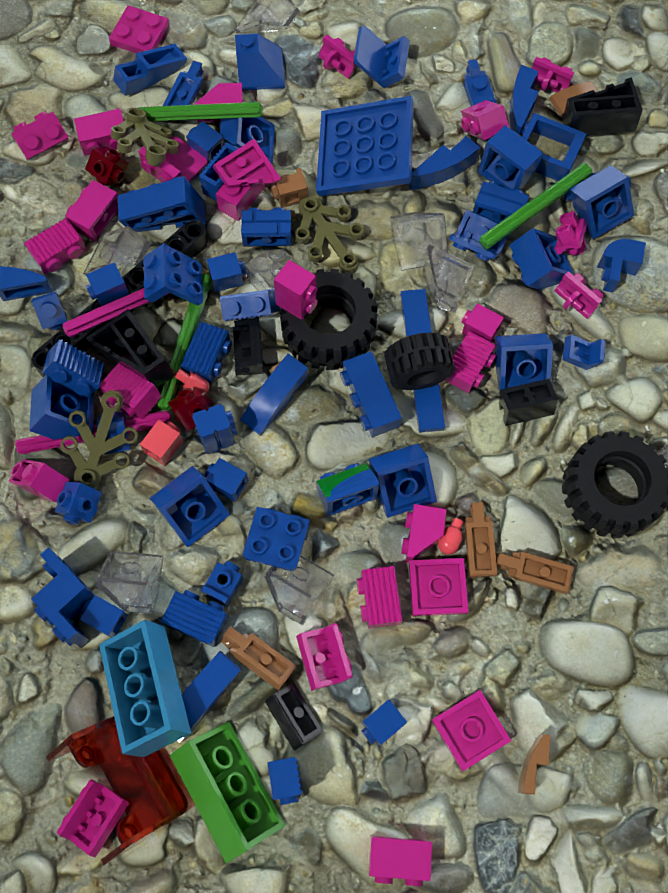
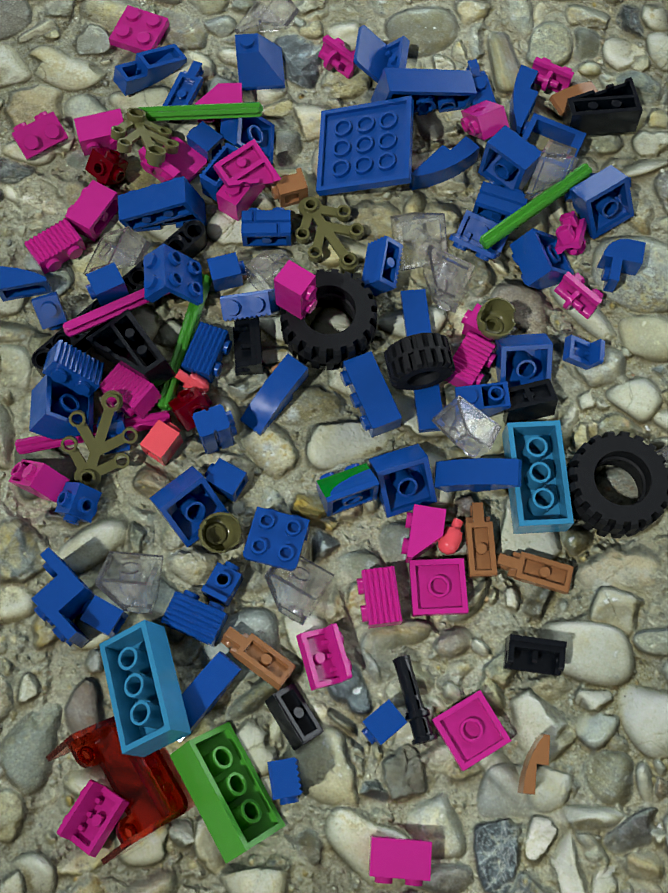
(219, 532): none -> olive hair
(382, 265): none -> blue brick
(416, 713): none -> black pin
(428, 87): none -> blue wedge
(467, 427): none -> clear slope
(477, 474): none -> blue slope
(488, 398): none -> blue slope
(496, 318): none -> olive hair
(534, 655): none -> black hinge
(544, 494): none -> dark azure brick
(552, 167): none -> clear slope

